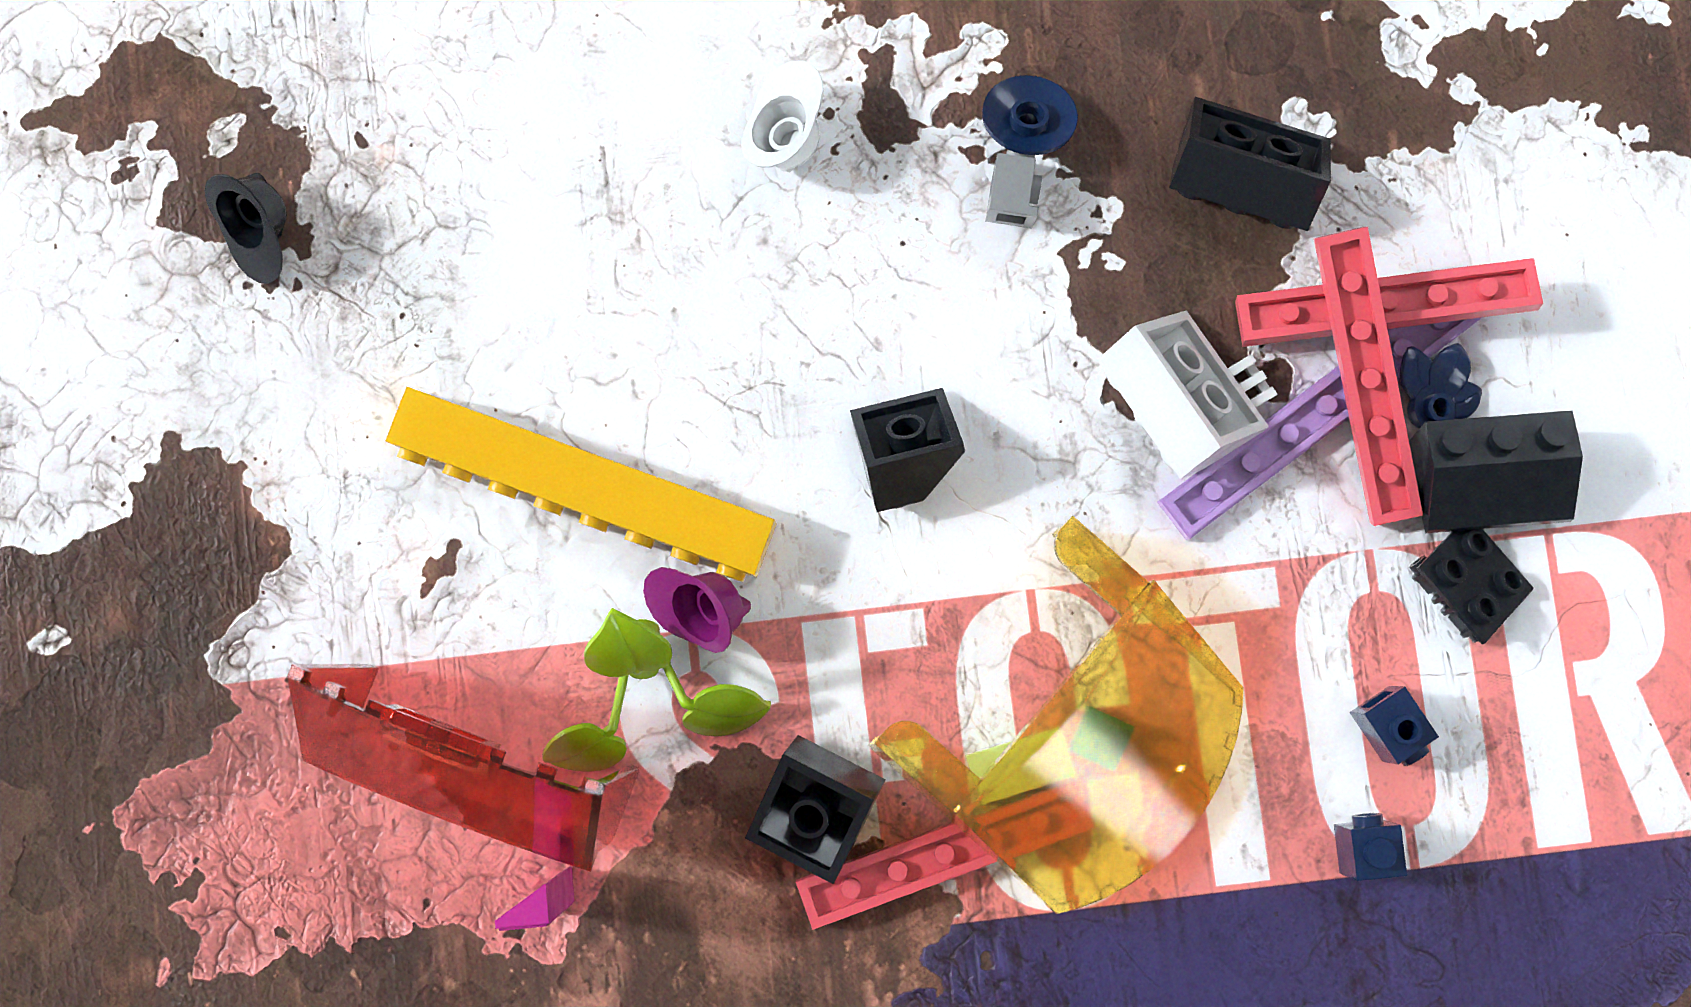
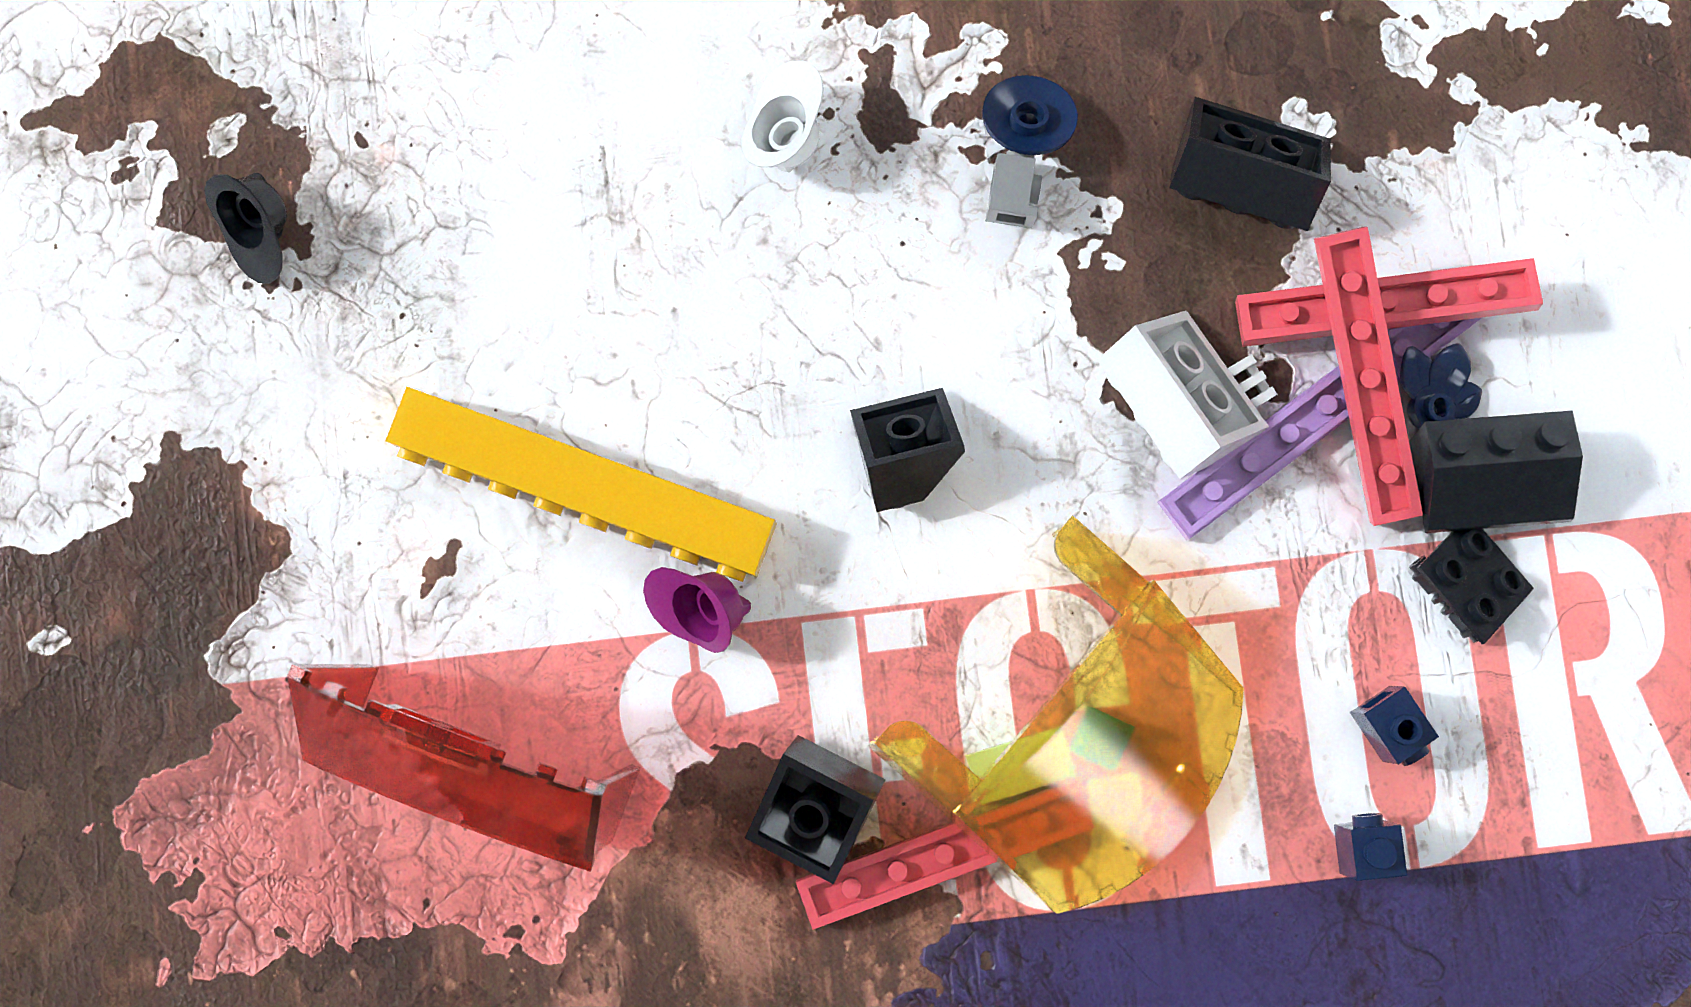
(542, 905): dark pink slope -> none
(638, 650): lime plant -> none

